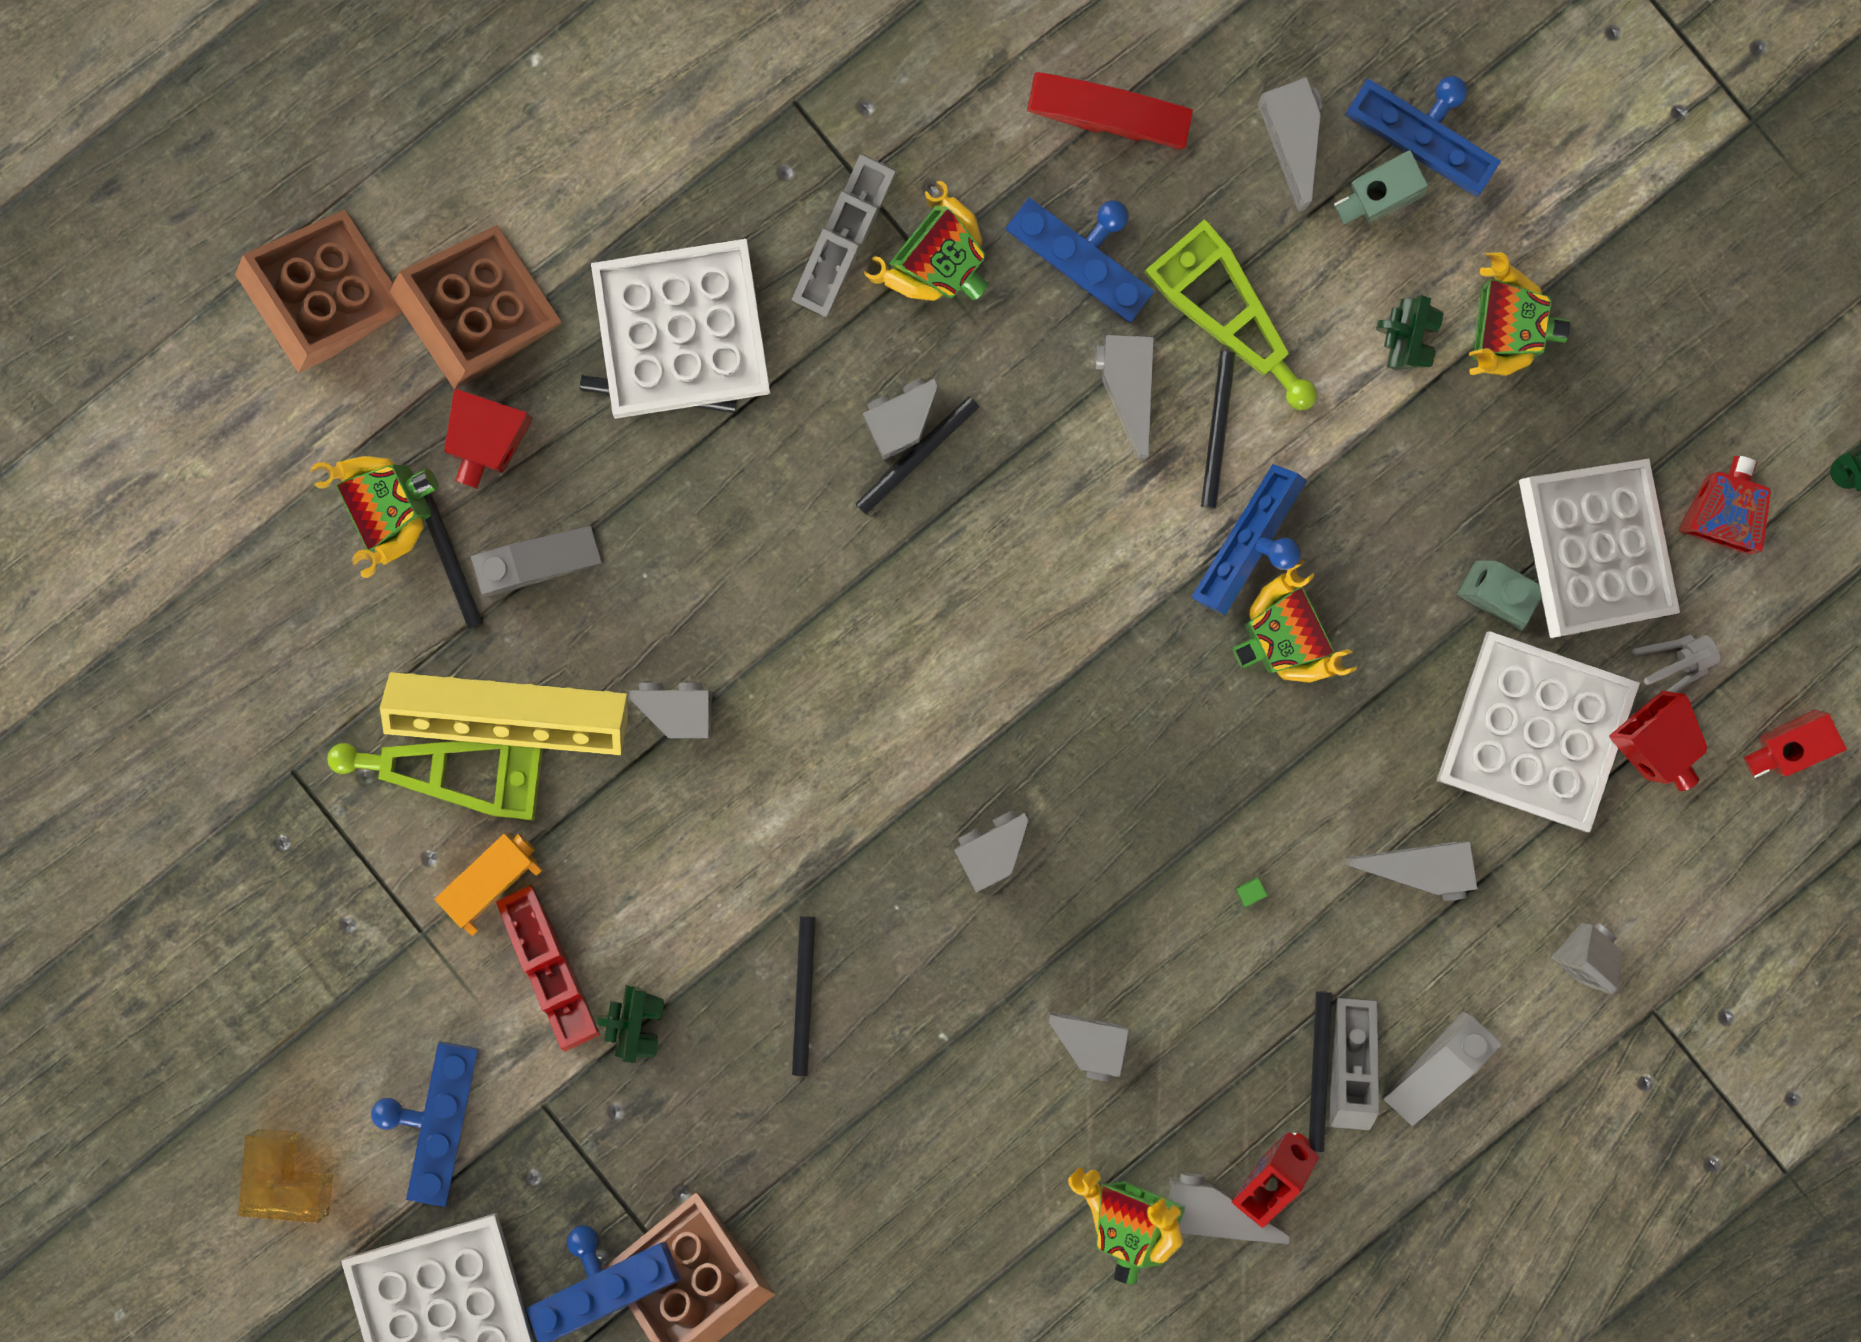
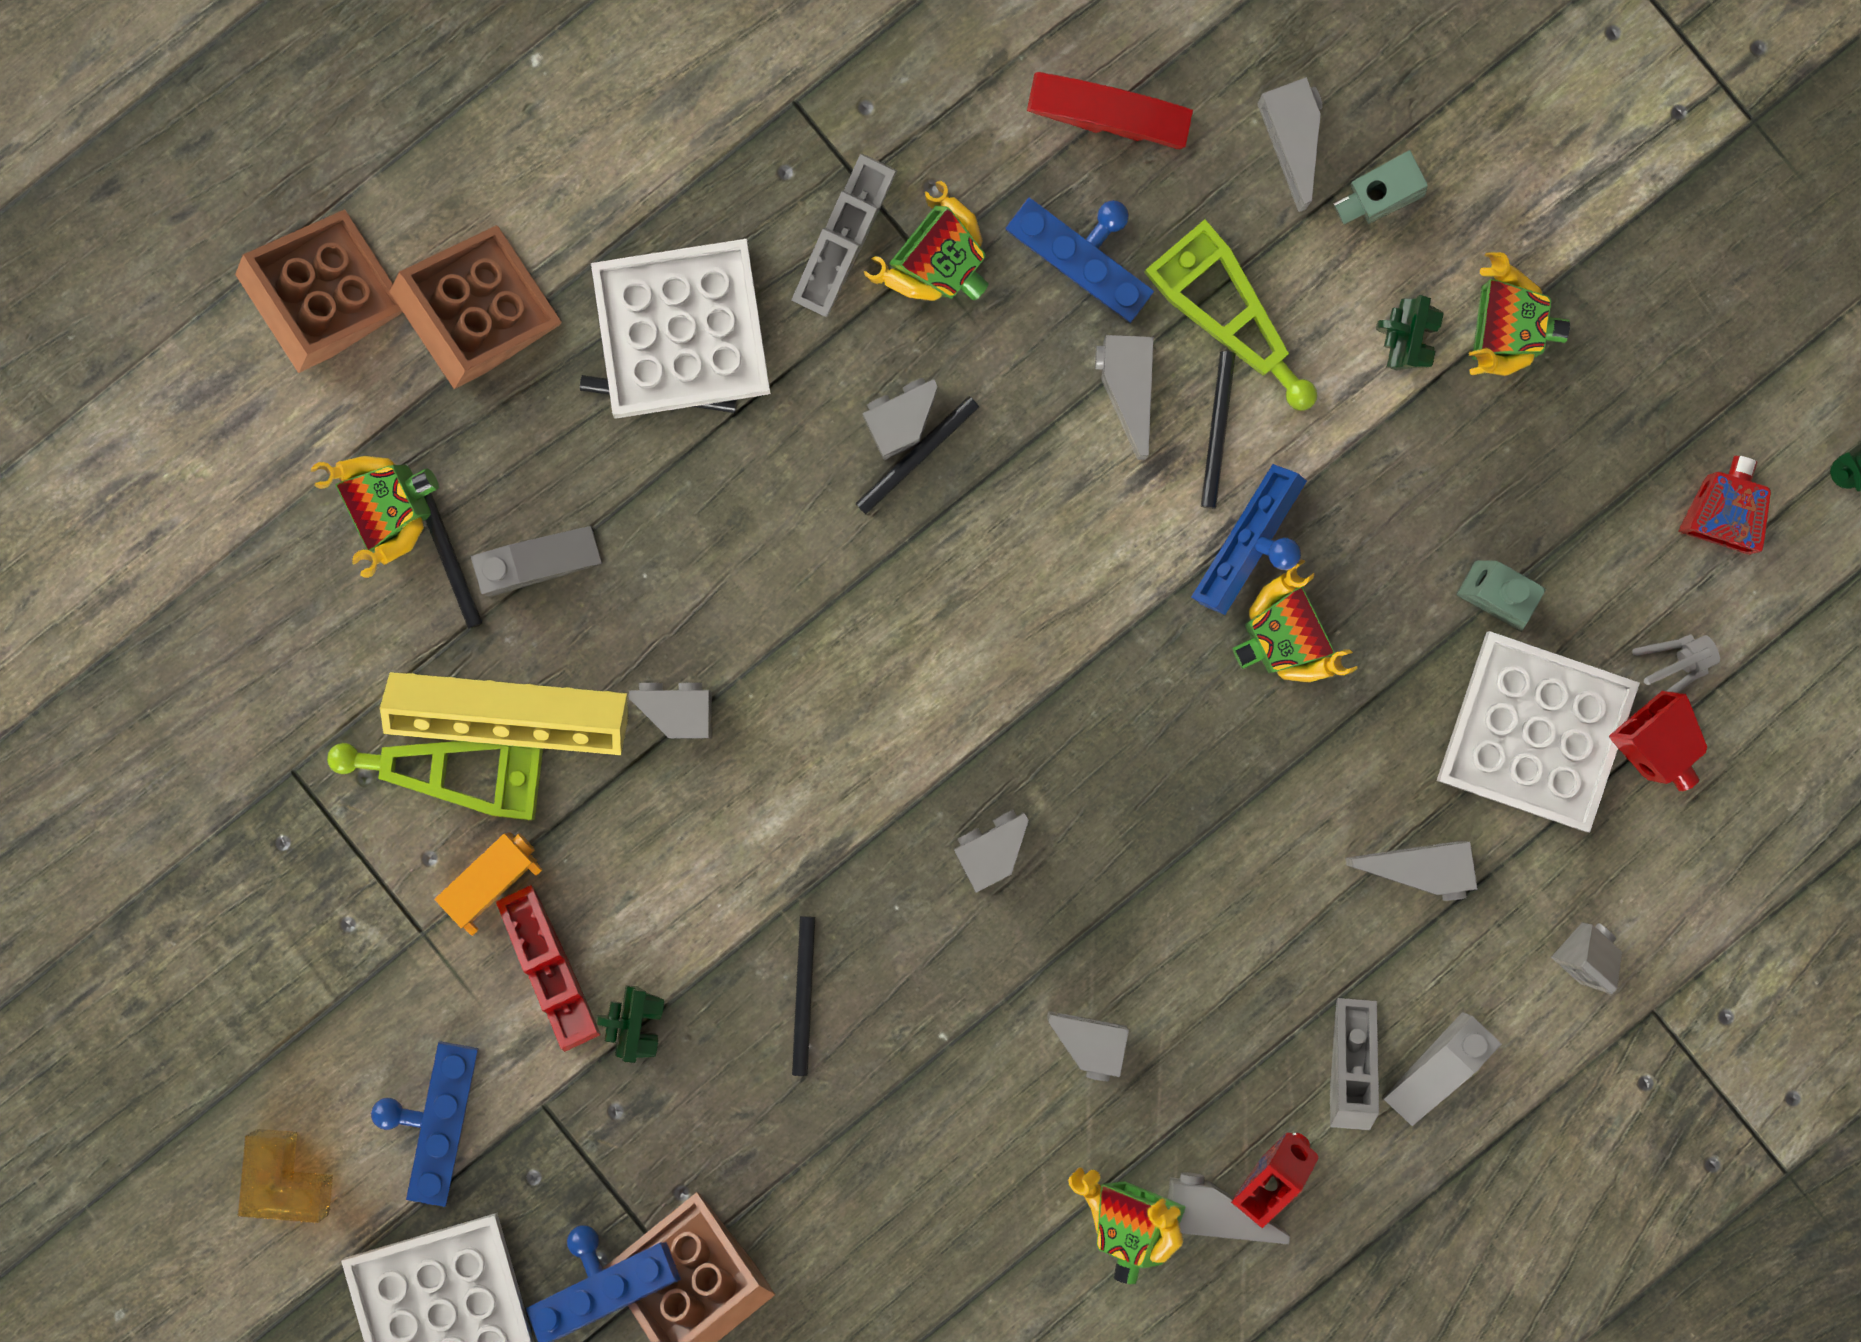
(483, 435): red torso -> none
(1251, 892): bright green piece -> none
(1320, 1070): black bar -> none
(1424, 134): blue plate -> none
(1599, 547): white plate -> none
(1812, 741): red torso -> none

